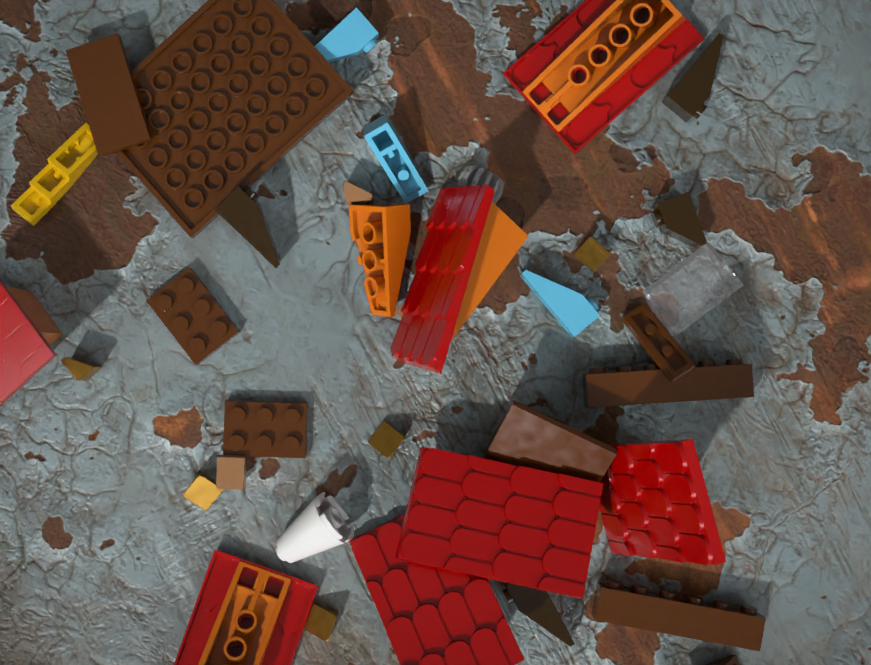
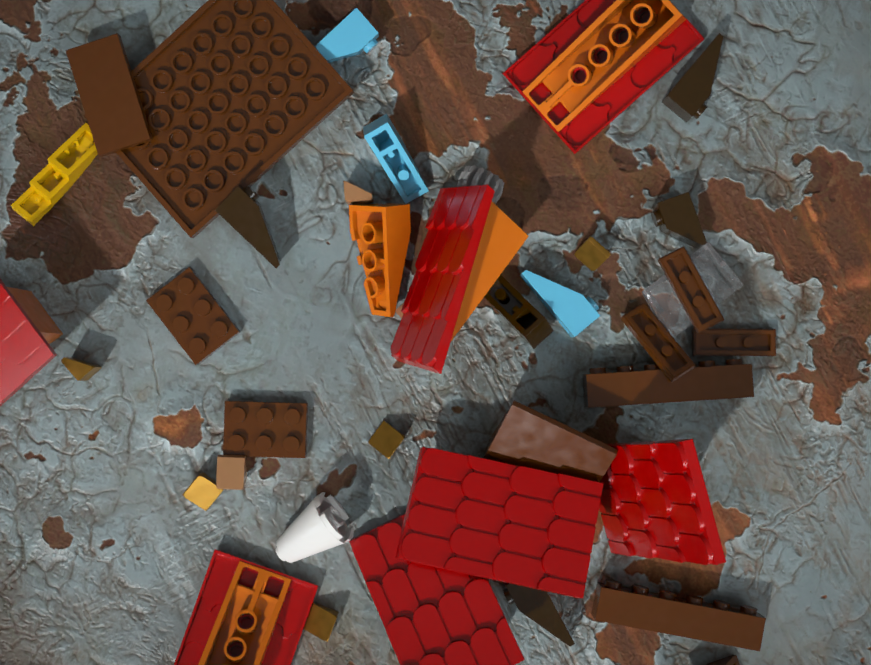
(518, 312): none -> dark brown slope
(690, 290): none -> reddish brown tile
(734, 342): none -> reddish brown tile

